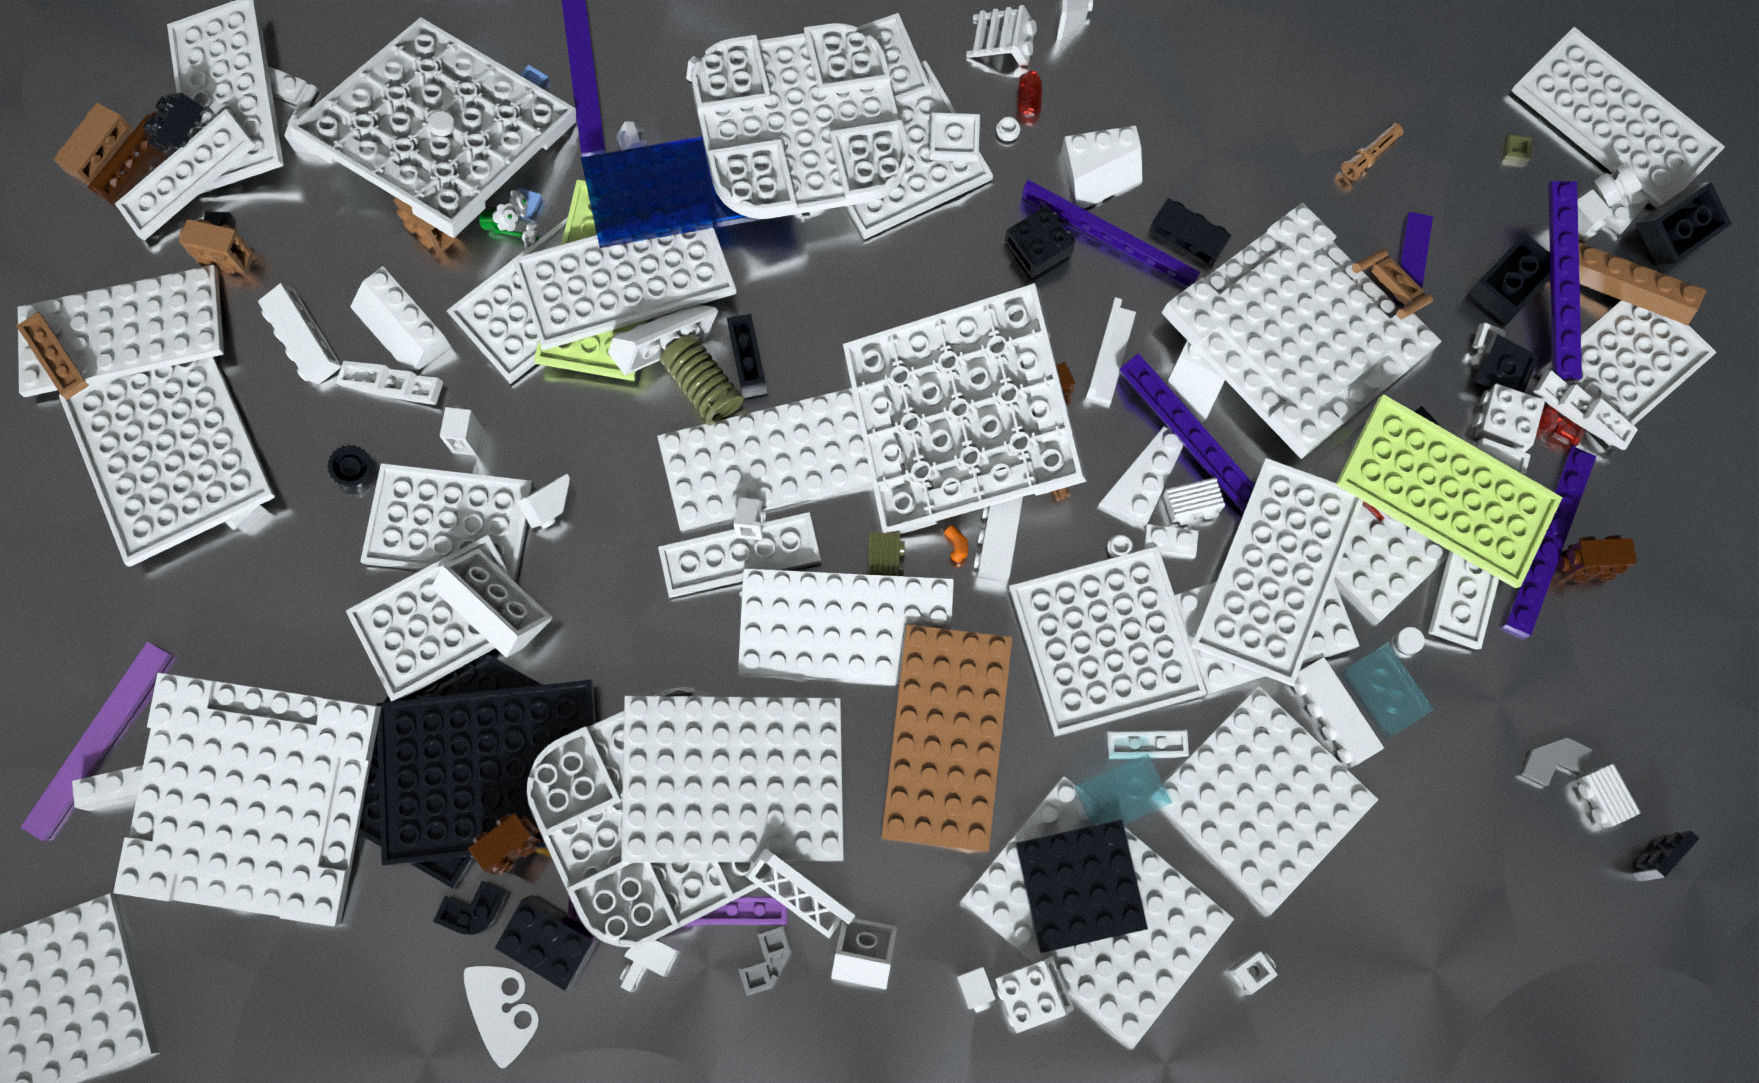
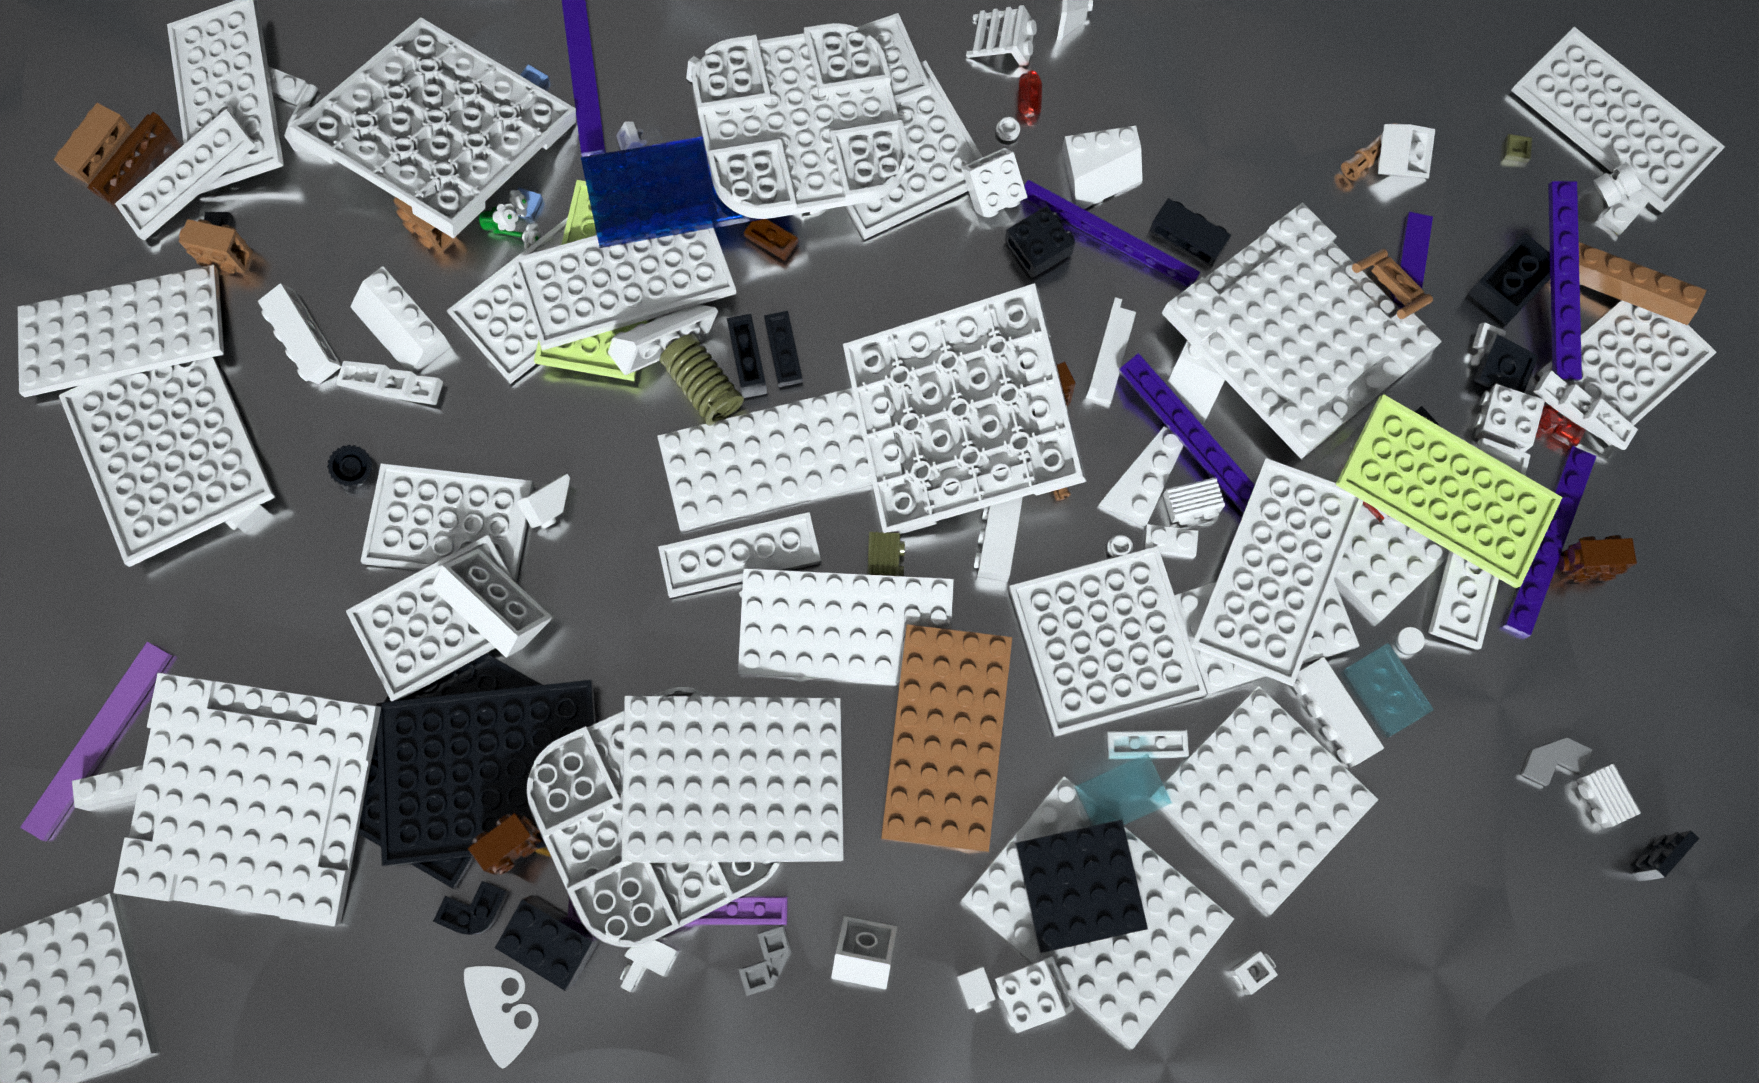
(52, 355): medium nougat plate -> none
(172, 122): black brick -> none
(441, 123): white tile -> none
(461, 430): white brick -> none
(749, 518): white brick -> none
(771, 237): none -> reddish brown plate
(783, 349): none -> black plate
(803, 884): white fence -> none
(954, 136): white plate -> none
(960, 544): orange arm -> none
(994, 182): none -> white brick
(1406, 150): none -> white slope
(1591, 215): white brick -> none
(1683, 223): black brick -> none

